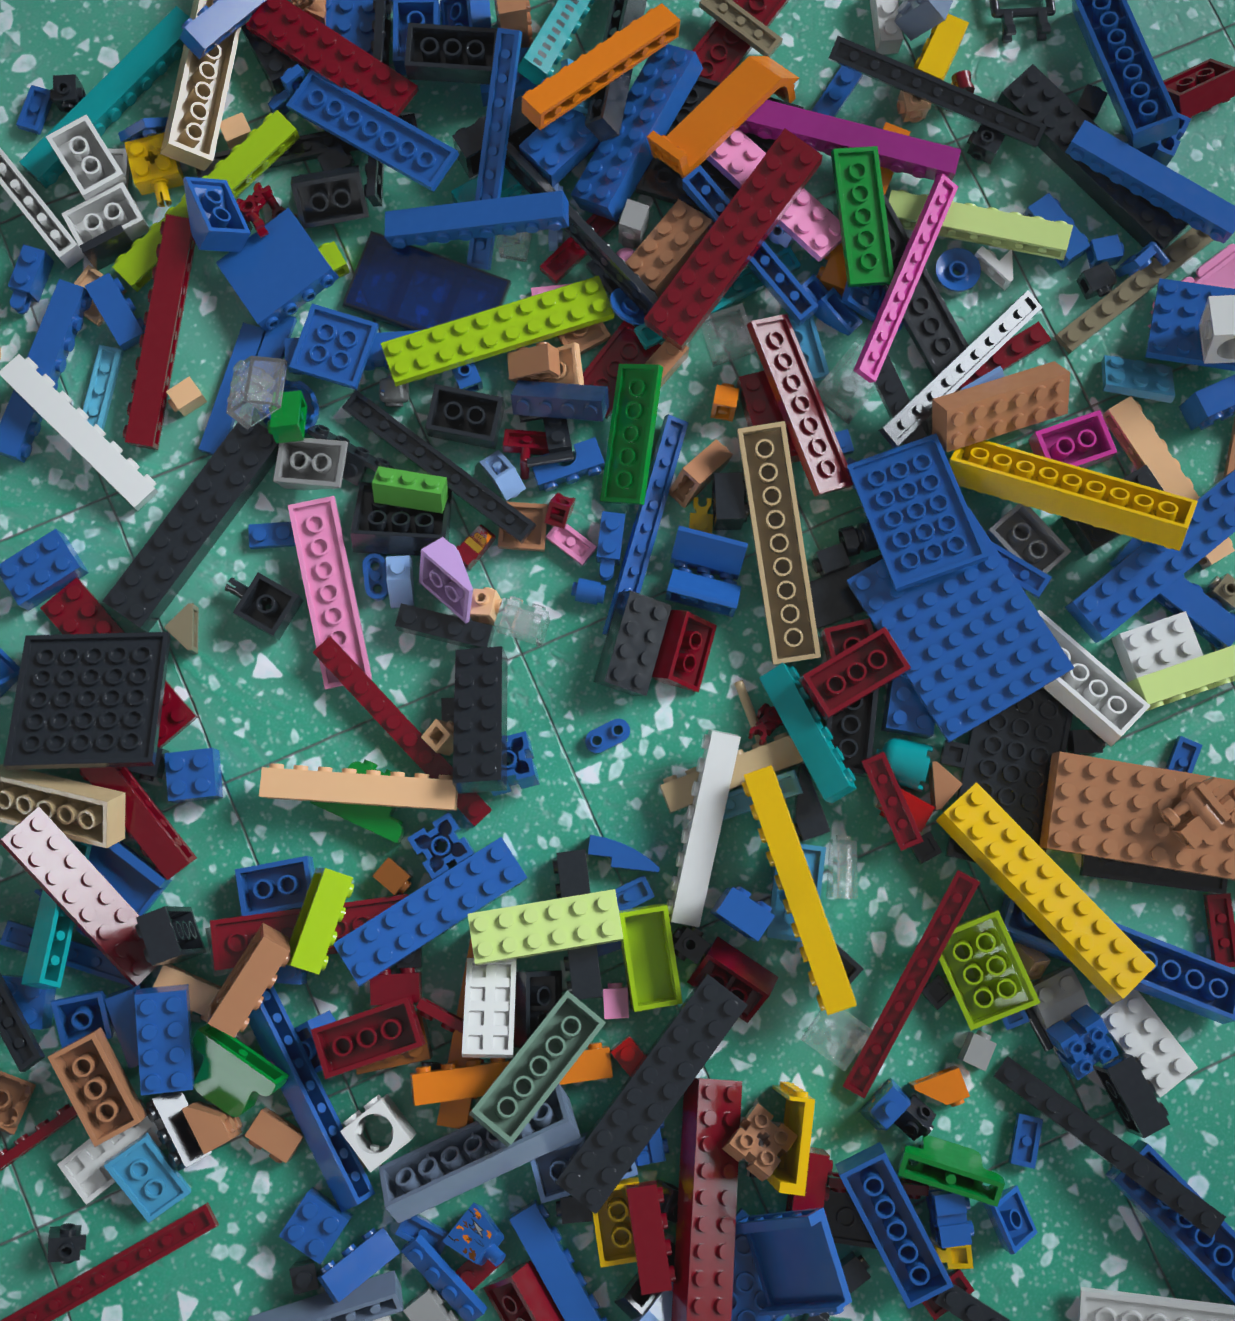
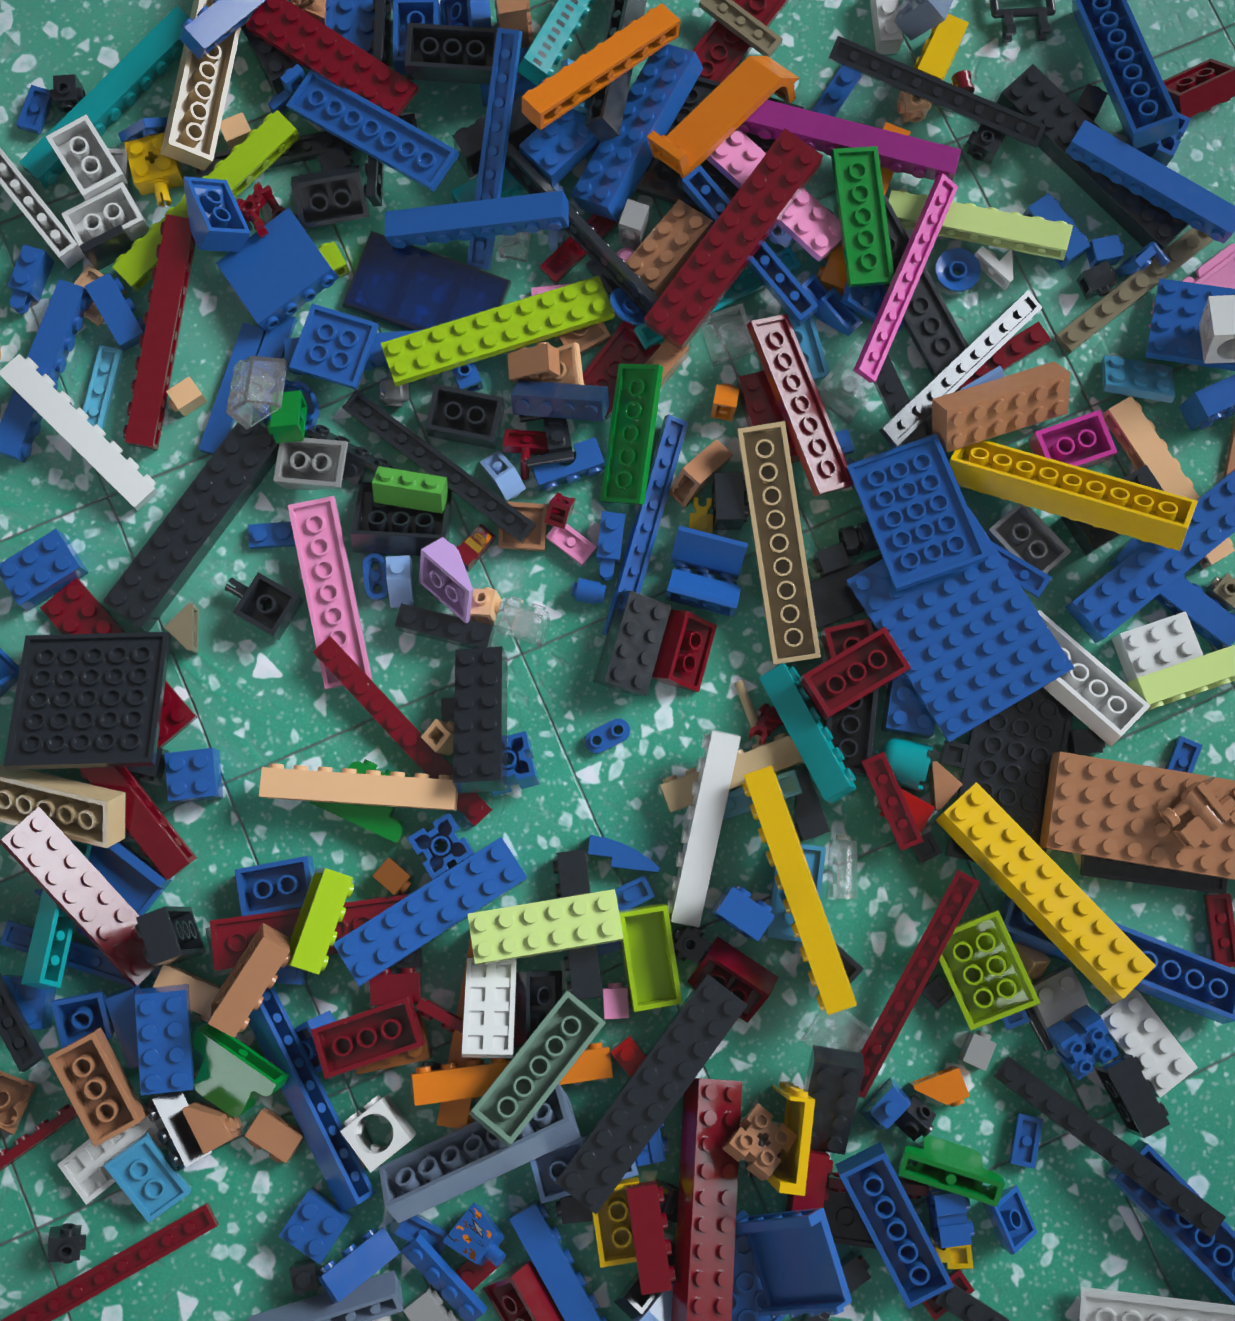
(835, 1084): none -> black brick

